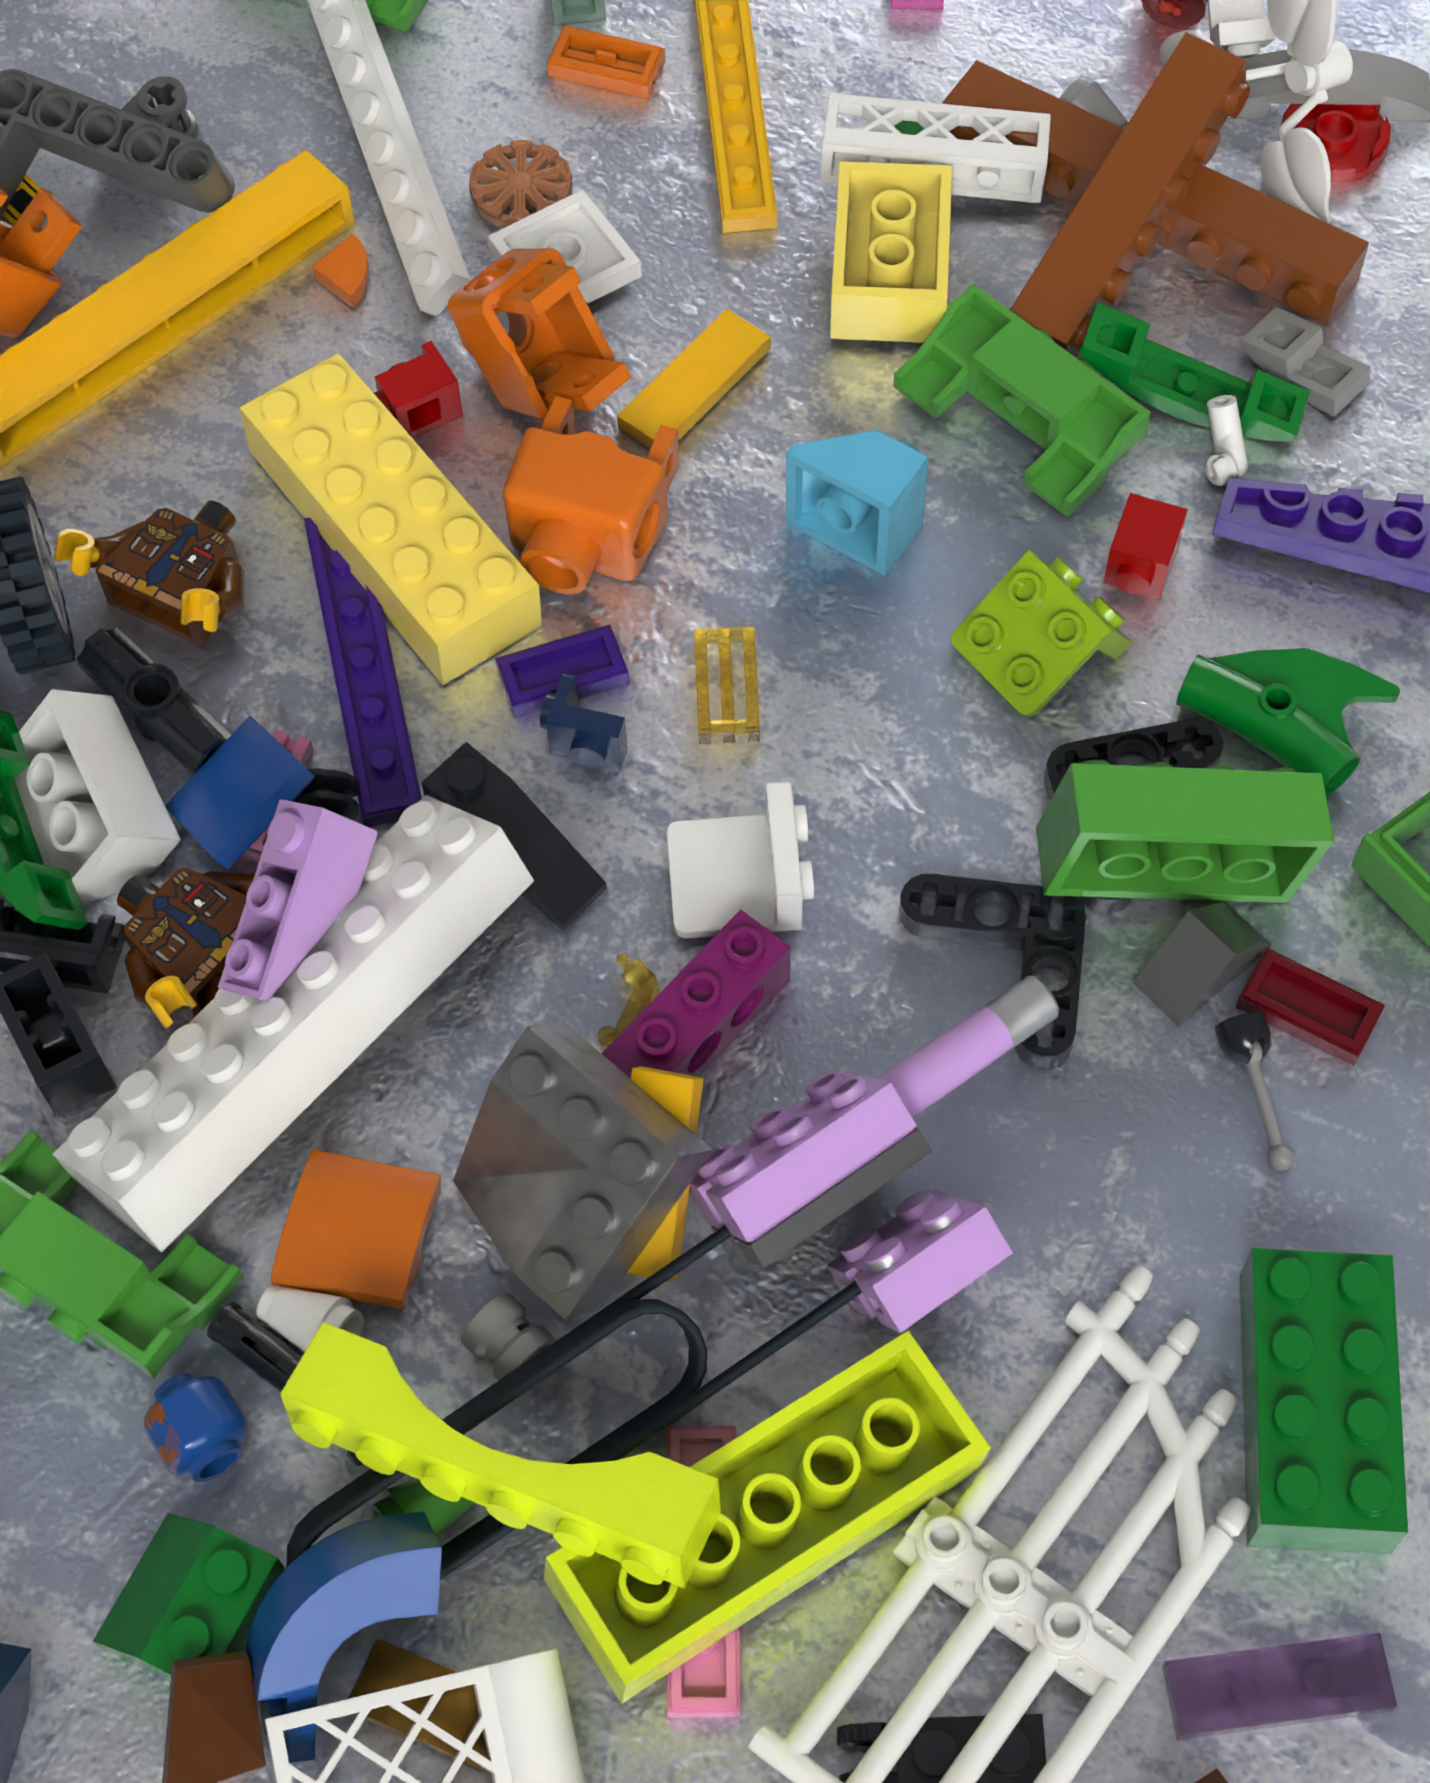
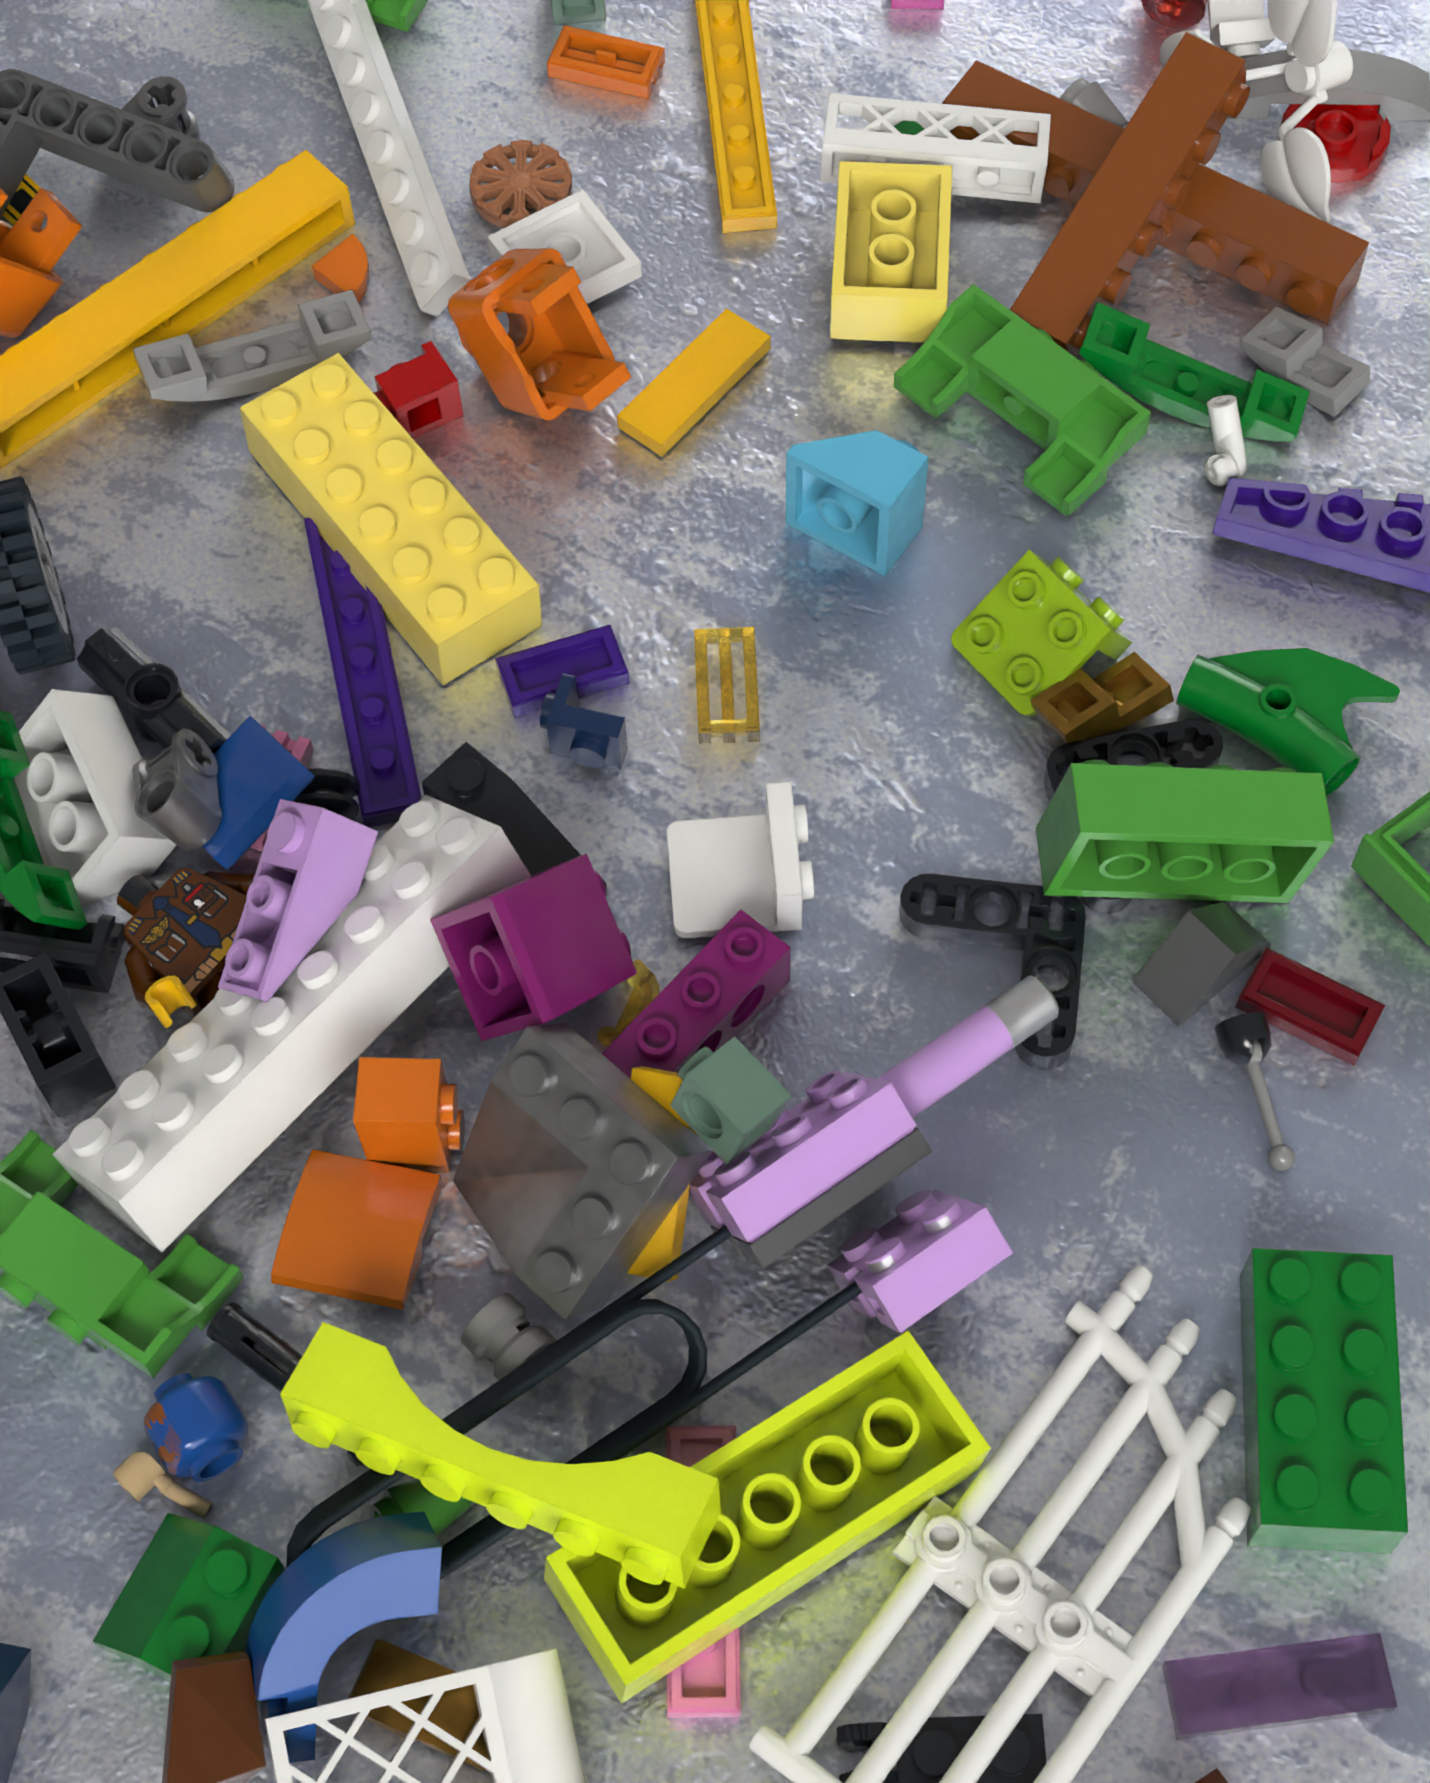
(141, 1473): none -> tan hand
(166, 569): torso -> none
(180, 791): none -> flat silver piece
(255, 359): none -> light grey slope
(299, 1313): white cone -> none
(407, 1113): none -> orange brick
(535, 948): none -> magenta slope
(585, 502): orange piece -> none
(729, 1098): none -> sand green brick
(1097, 706): none -> pearl gold slope
(1145, 546): red brick -> none

